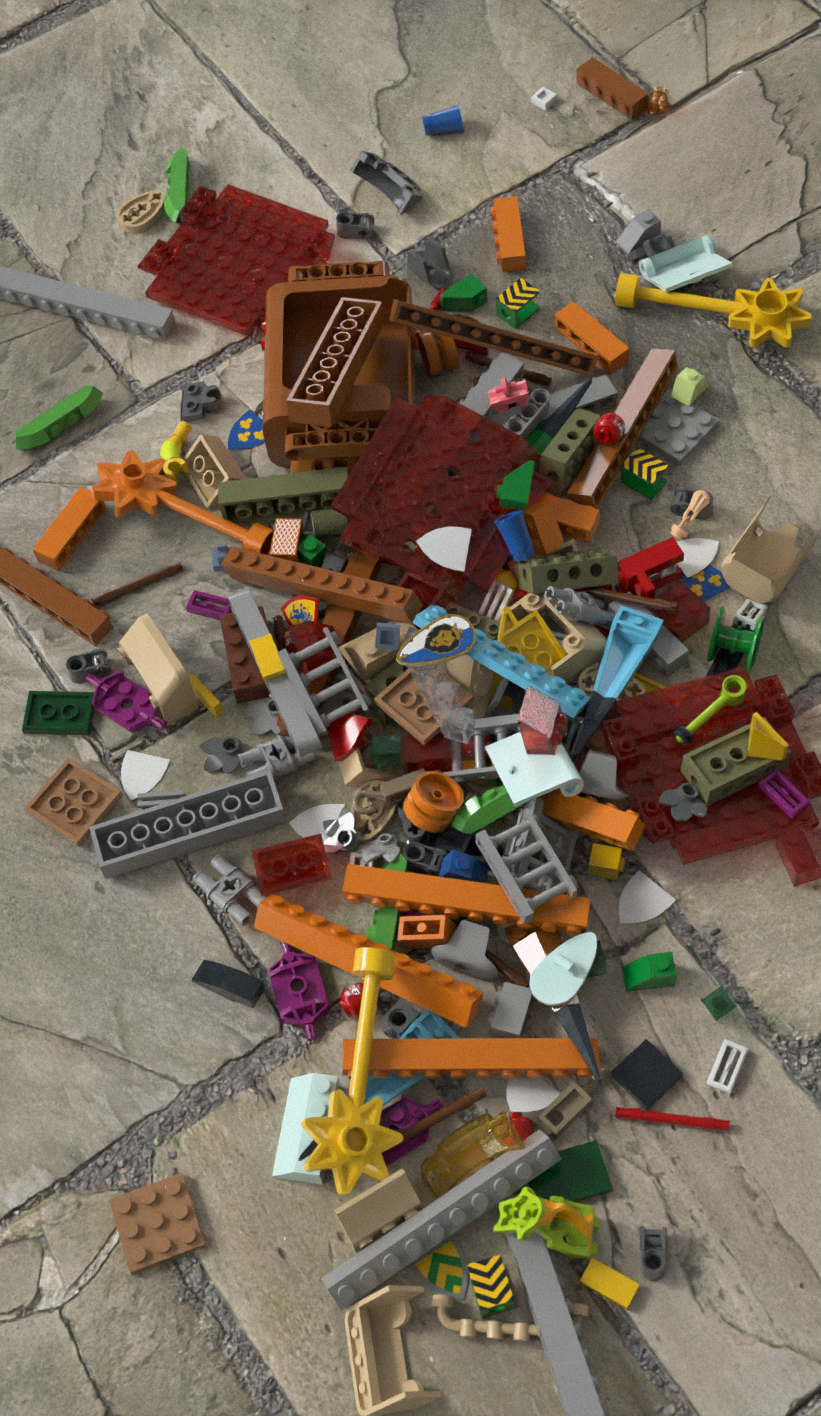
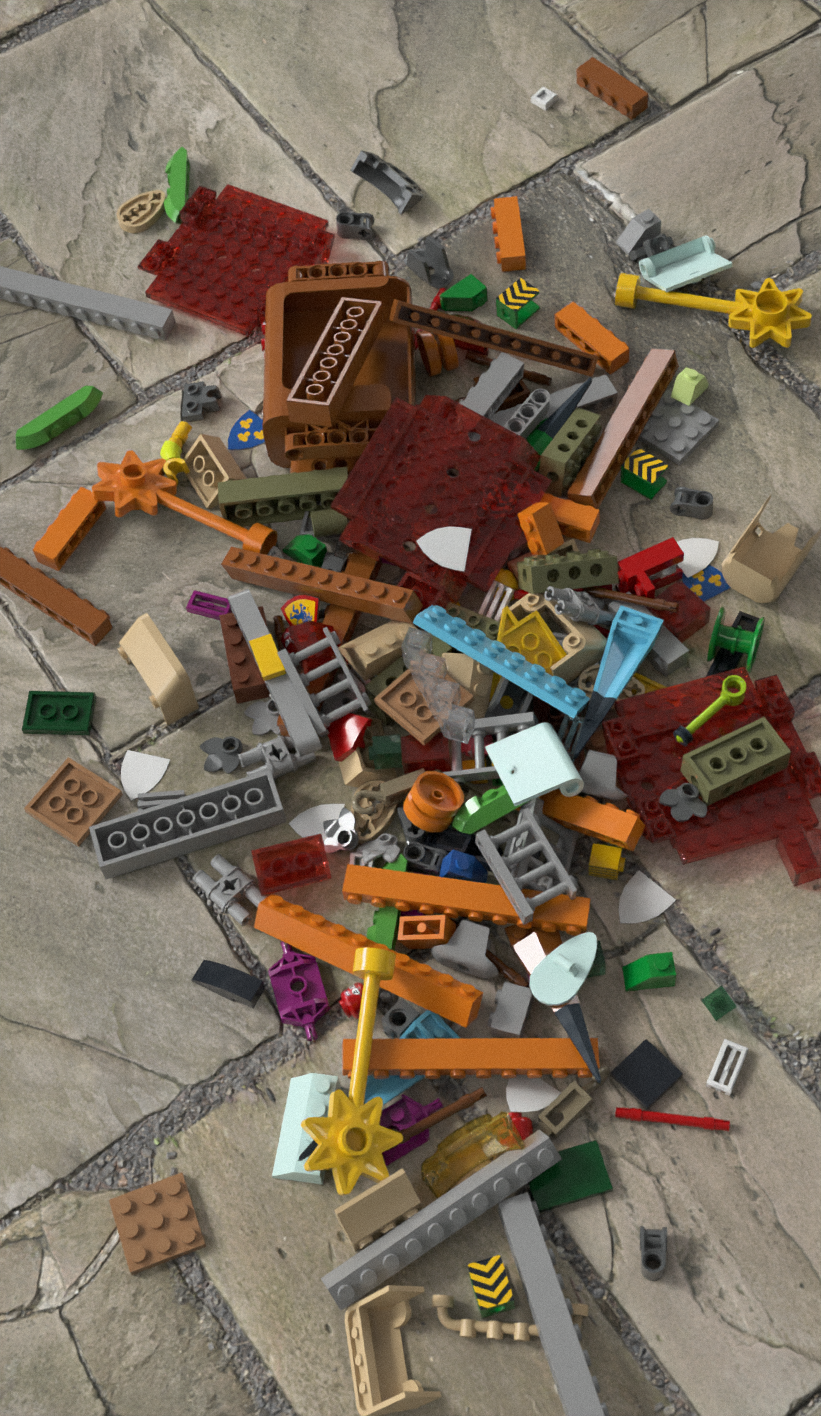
(88, 664): dark grey piece -> none
(117, 690): magenta plate -> none
(163, 572): reddish brown piece -> none
(206, 697): yellow tile -> none
(218, 556): sand blue tile -> none
(286, 538): orange panel -> none
(387, 636): sand blue tile -> none
(438, 642): shield -> none
(443, 121): blue plant -> none
(443, 1268): sticker -> none
(508, 394): coral hips -> none
(516, 488): green slope -> none
(516, 535): blue plant -> none
(535, 1216): lime hips -> none
(540, 723): clear red slope -> none
(609, 428): red head -> none
(609, 1283): yellow tile -> none
(657, 100): clear orange wheel -> none
(698, 502): light nougat piece -> none
(748, 619): white tile -> none
(765, 741): yellow slope -> none
(781, 796): magenta tile -> none

